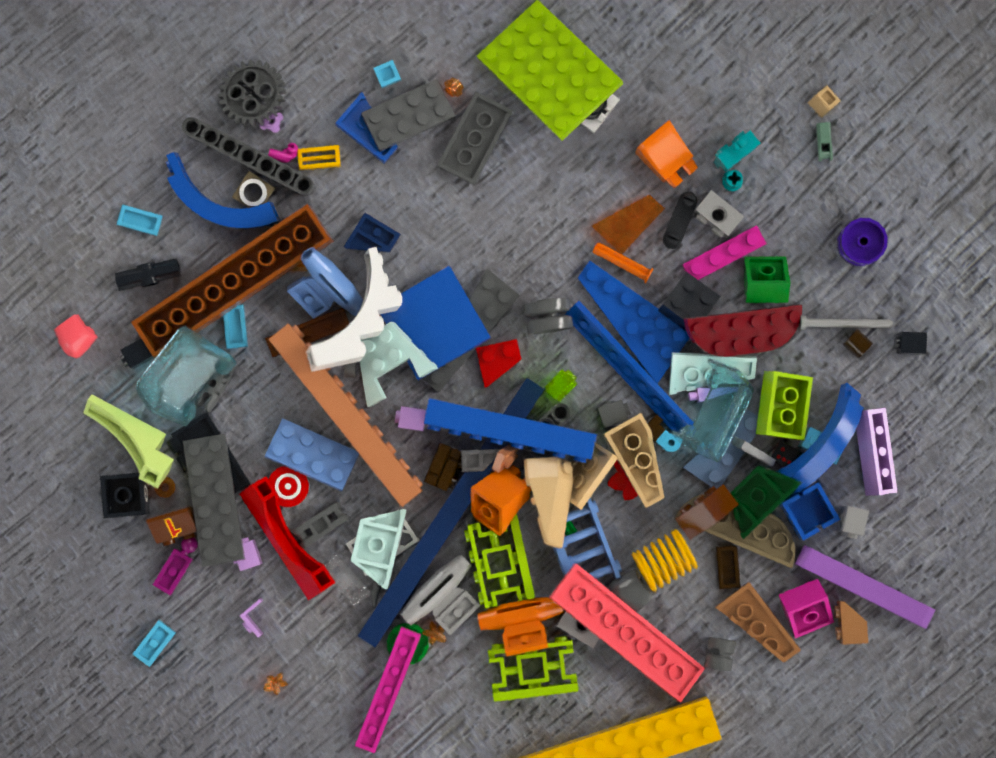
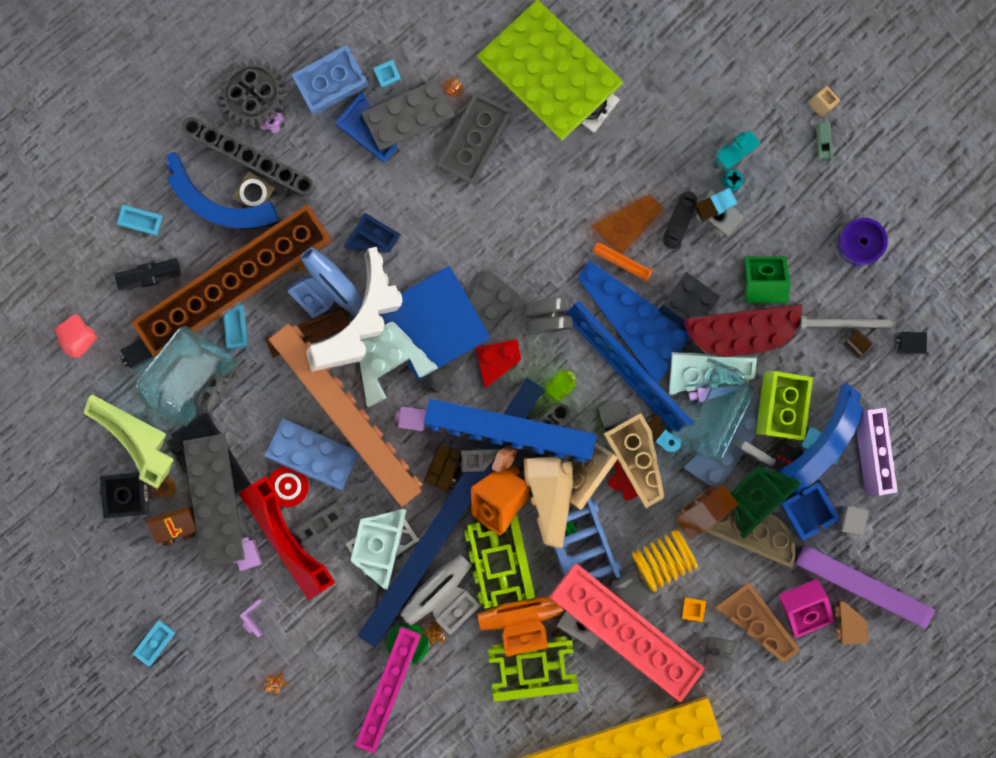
(176, 566): magenta plate -> none
(285, 155): dark pink arm -> none
(316, 158): yellow tile -> none
(330, 80): none -> medium blue piece
(666, 154): orange hips -> none
(693, 609): none -> light orange tile
(715, 205): none -> leg
(725, 253): dark pink plate -> none
(728, 567): dark brown tile -> none

